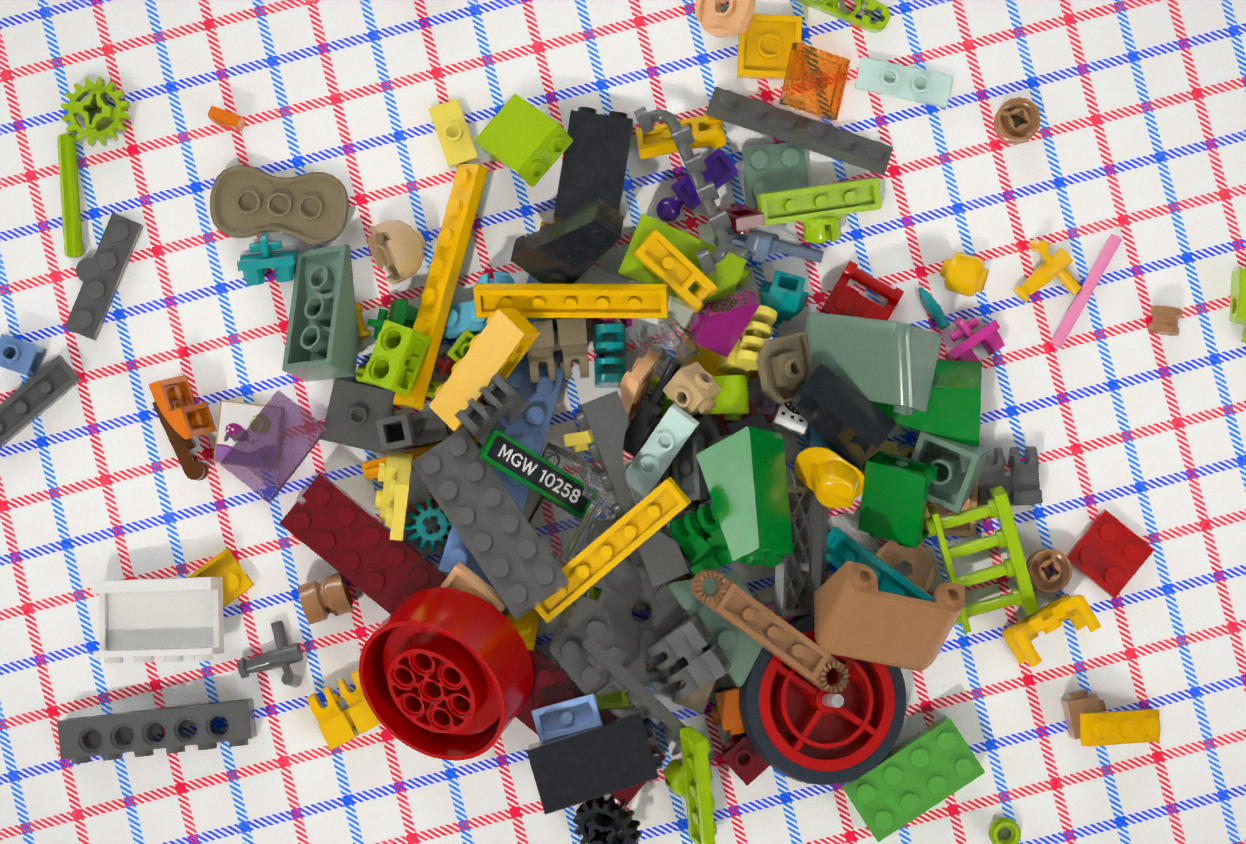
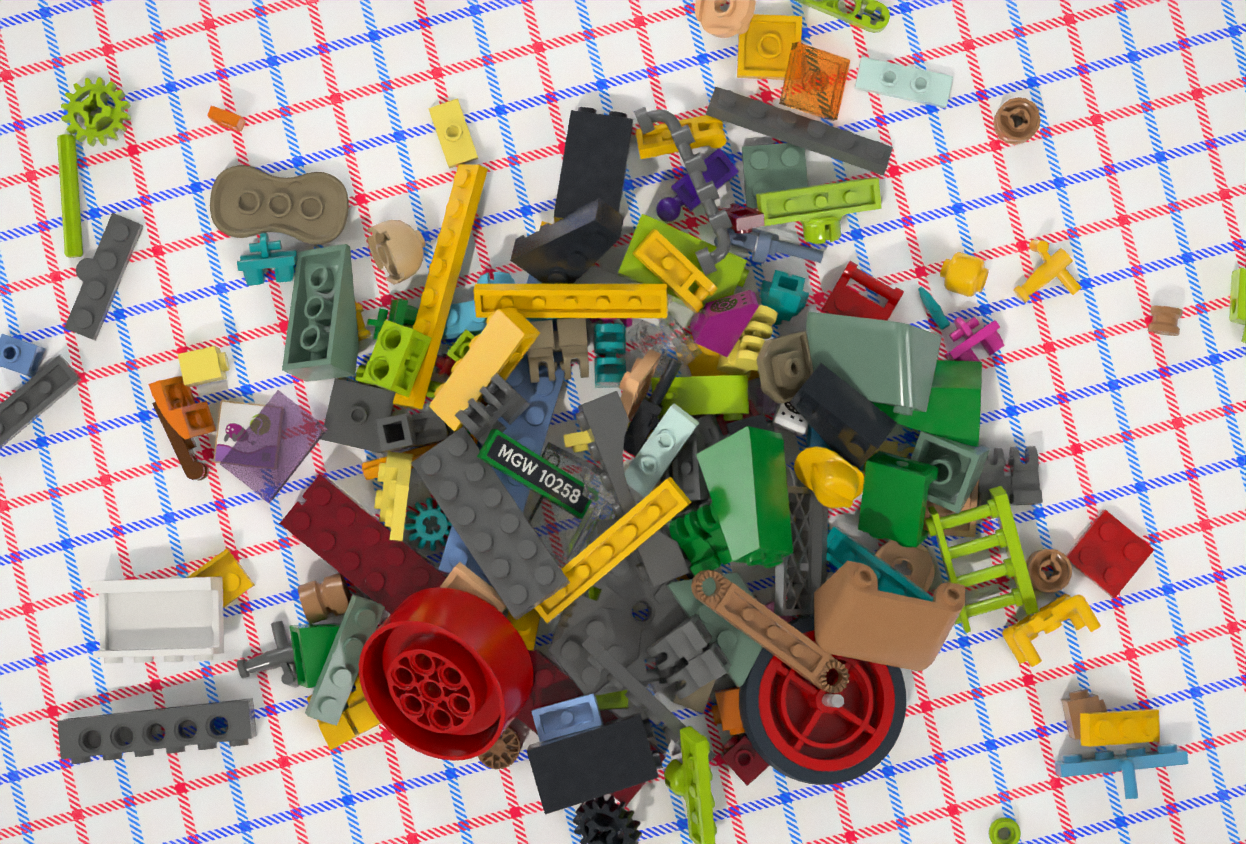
(203, 366): none -> light yellow brick
(310, 650): none -> green torso
(343, 660): none -> sand green plate
(504, 751): none -> medium nougat wheel
(524, 140): lime panel -> none
(693, 389): tan brick -> none
(913, 778): bright green brick -> none
(1086, 291): bright pink bar -> none
(1134, 759): none -> dark azure plate

